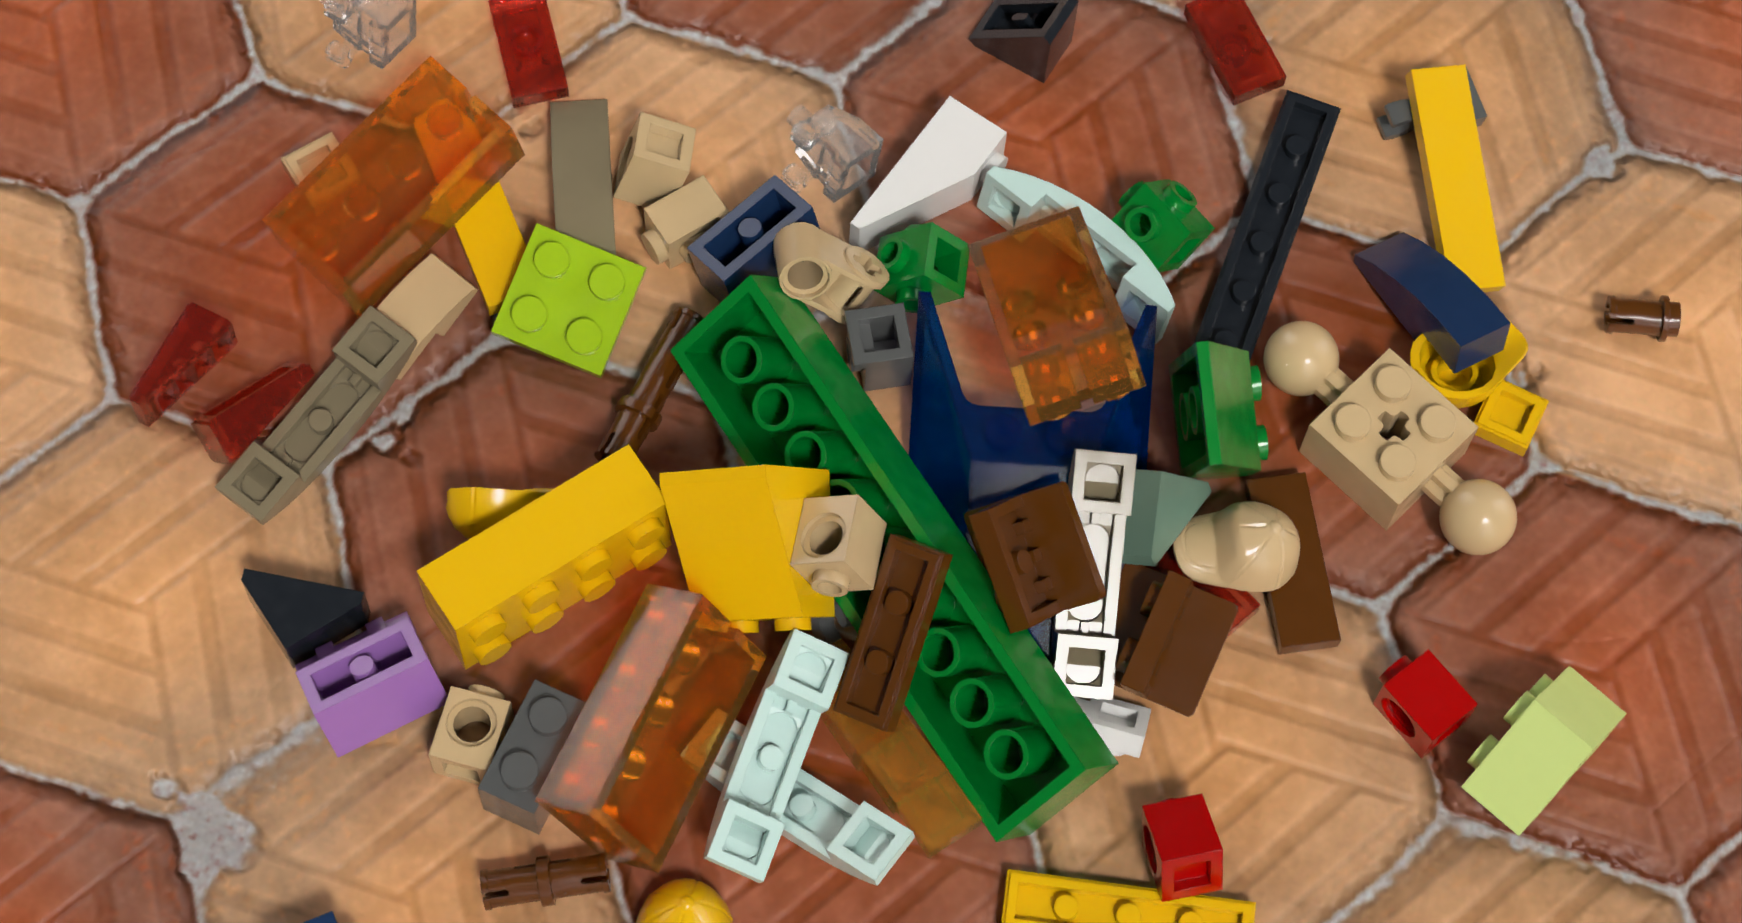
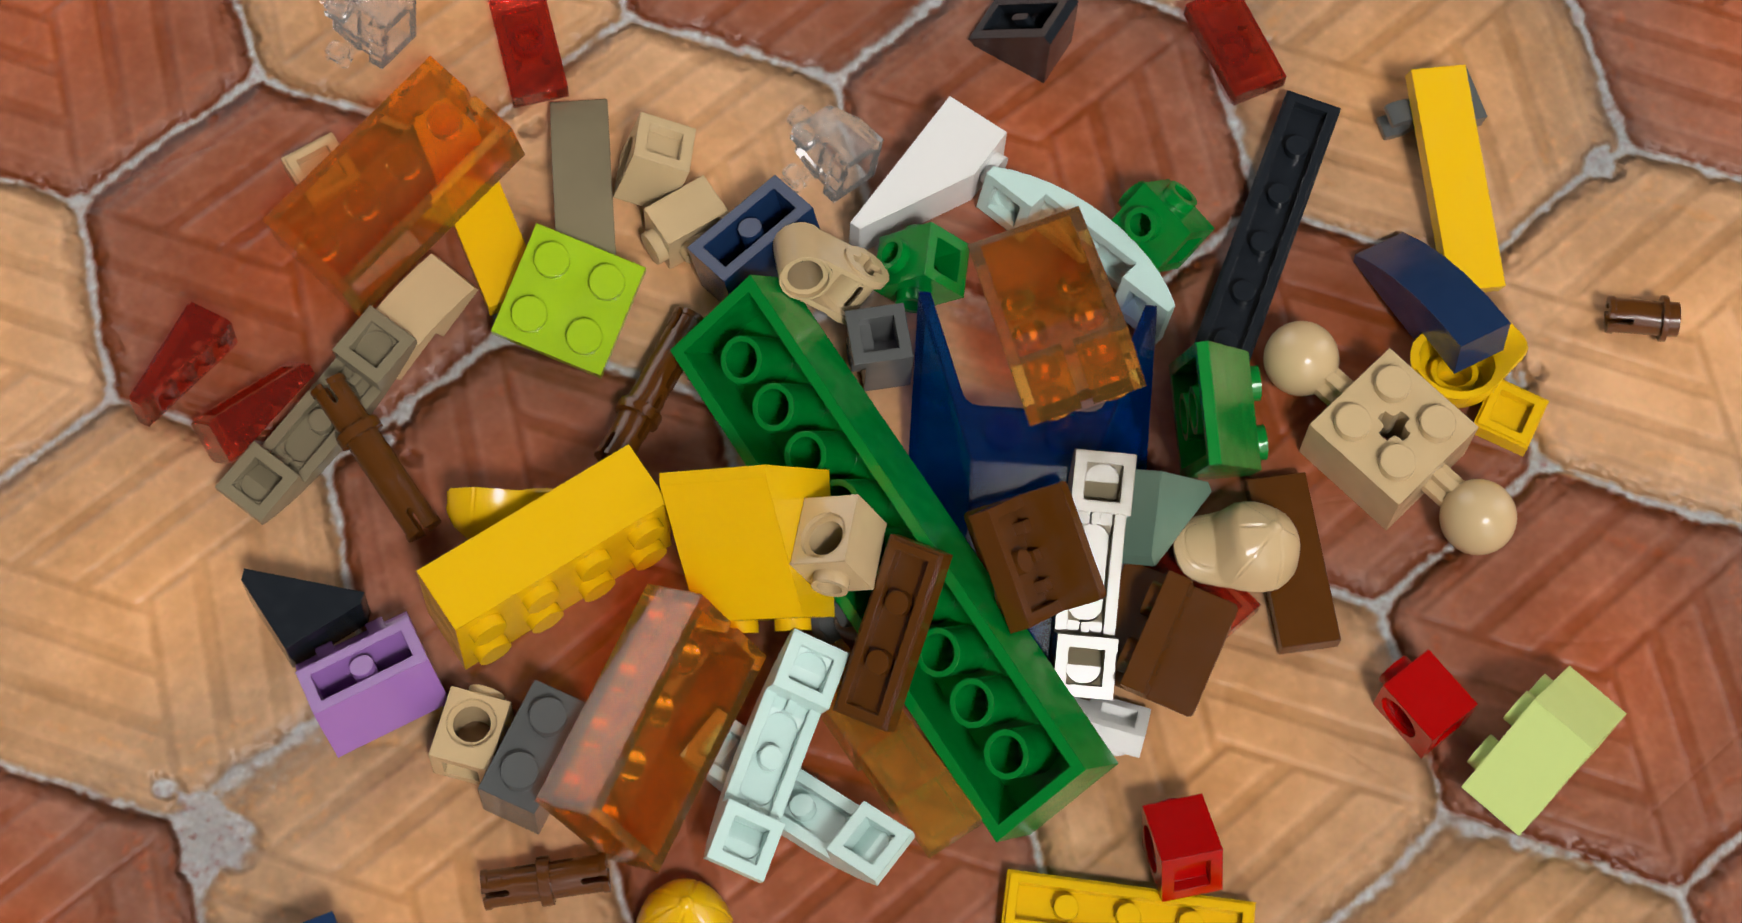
(363, 438): none -> reddish brown pin

